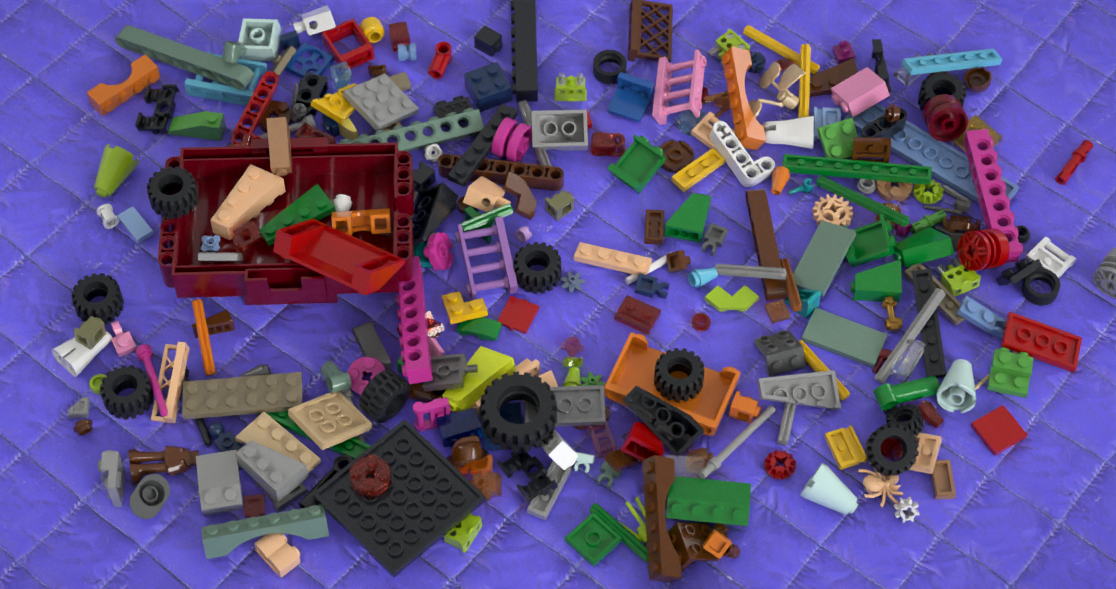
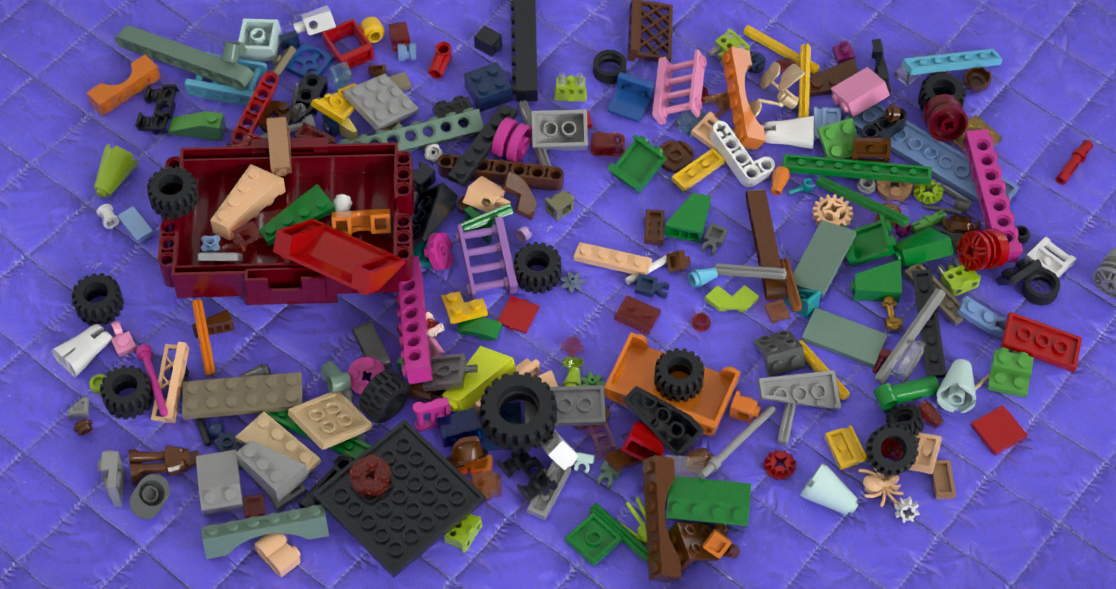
(90, 332): olive brick -> none

